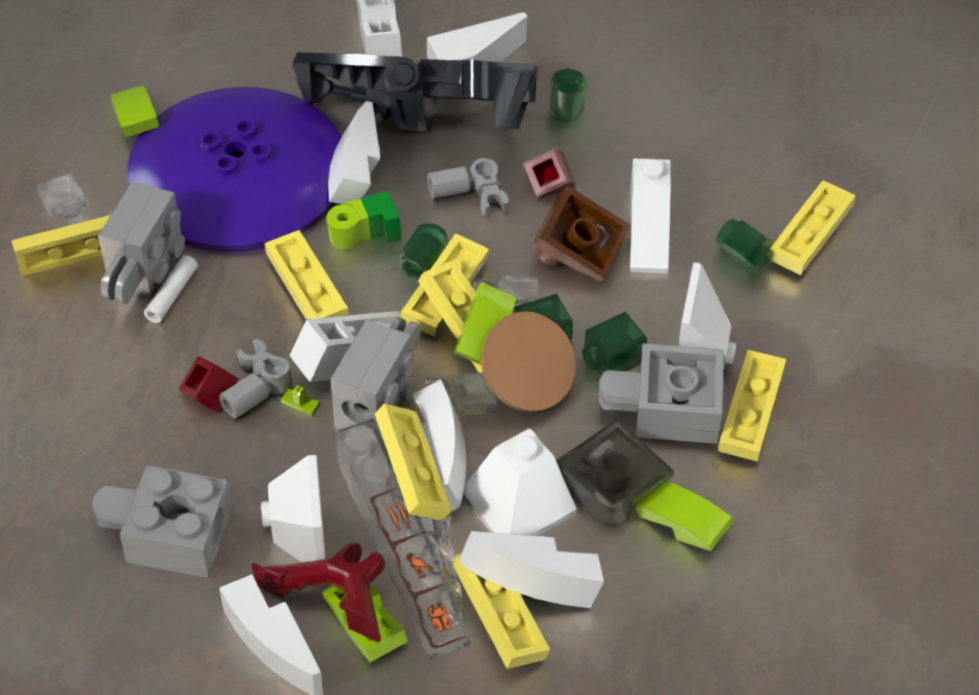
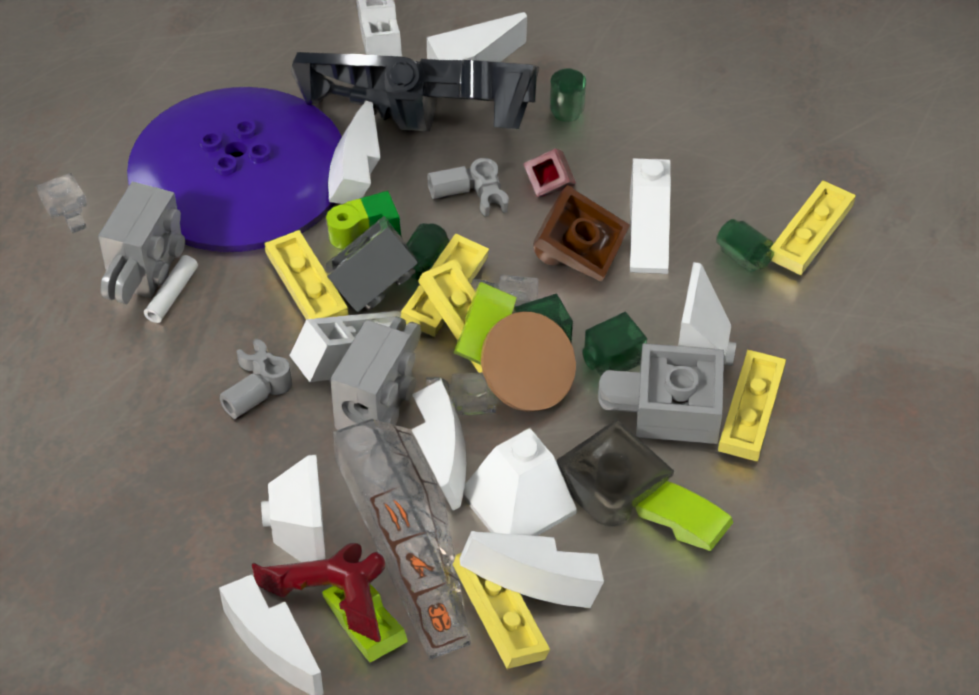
(59, 246): light yellow plate -> none
(134, 111): lime slope -> none
(154, 530): light grey brick -> none
(206, 382): dark red slope -> none
(298, 400): lime piece -> none
(371, 265): none -> dark grey slope
(413, 462): light yellow plate -> none

